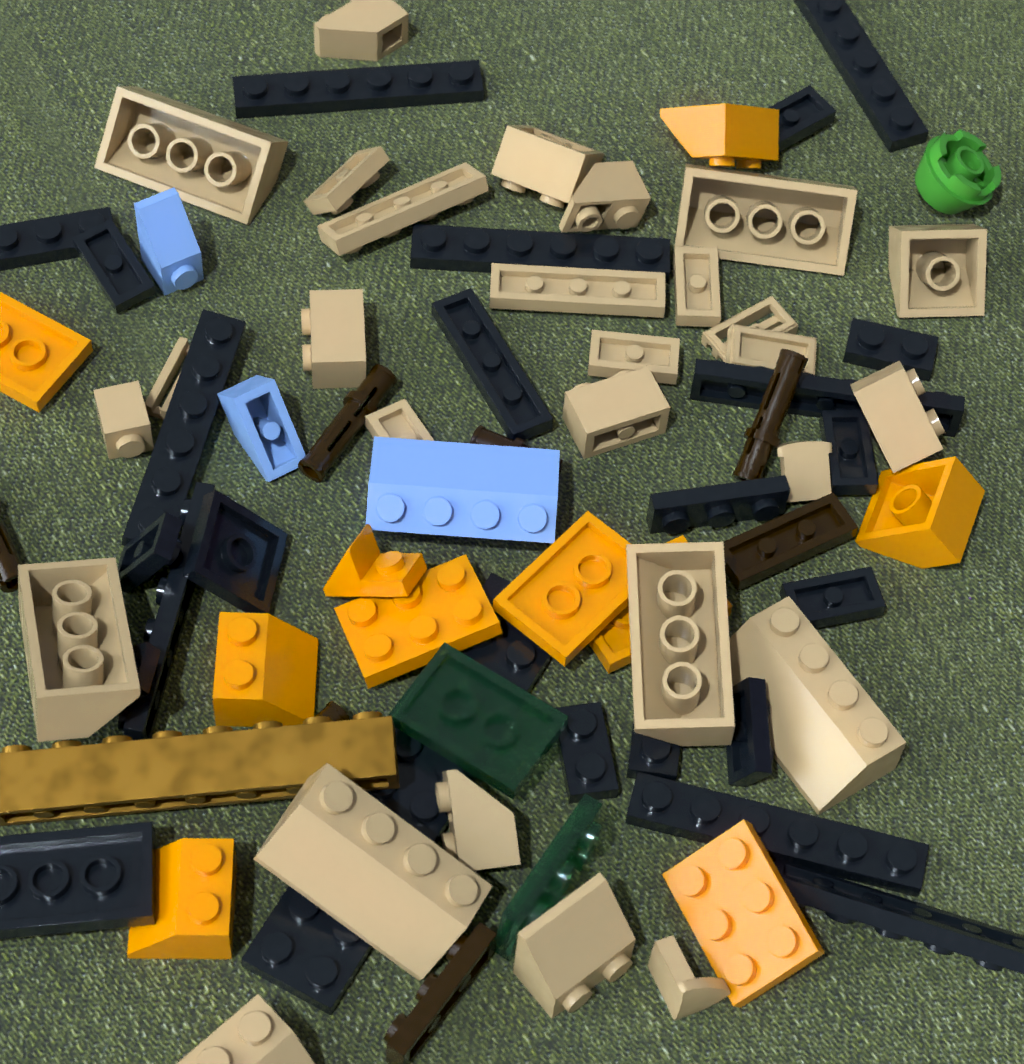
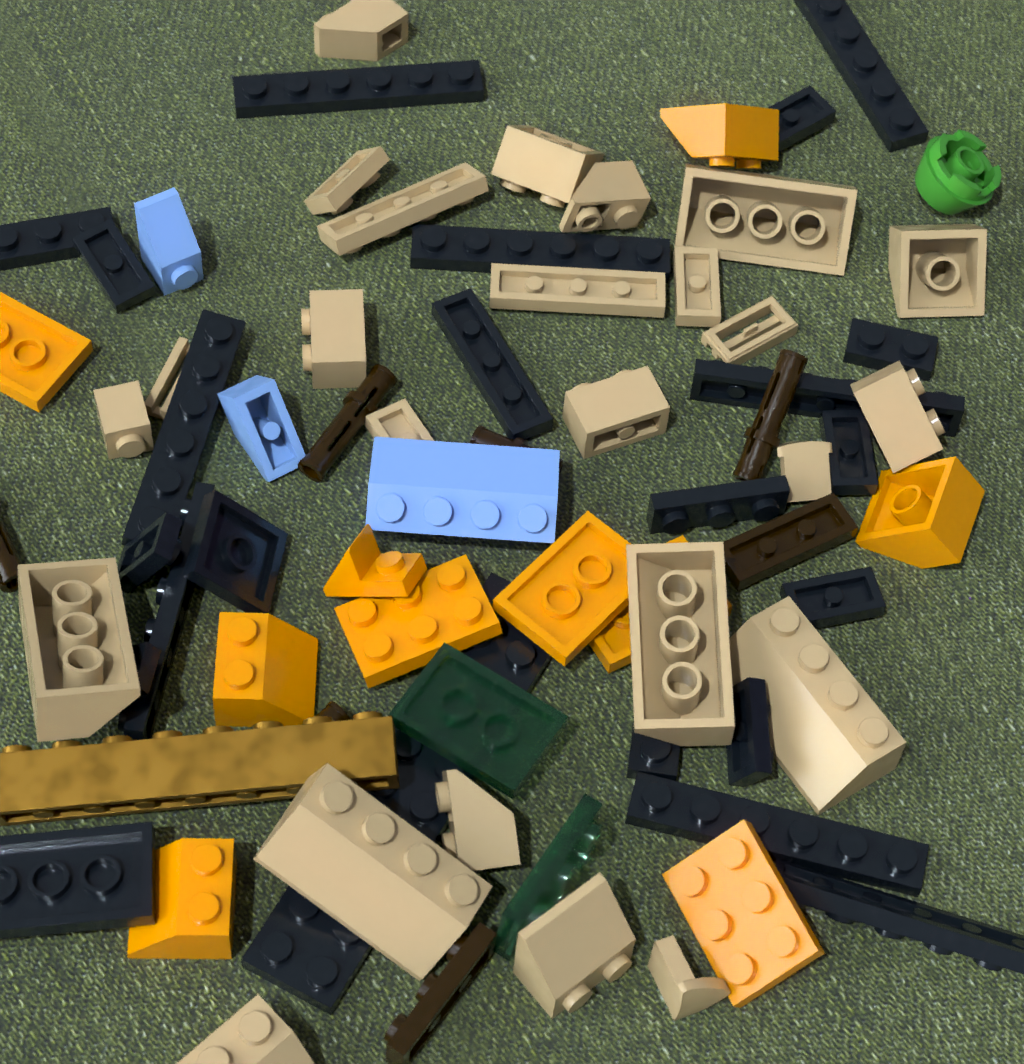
(186, 148): tan slope -> none
(586, 754): black plate -> none
(620, 351): tan plate -> none
(762, 347): tan tile -> none

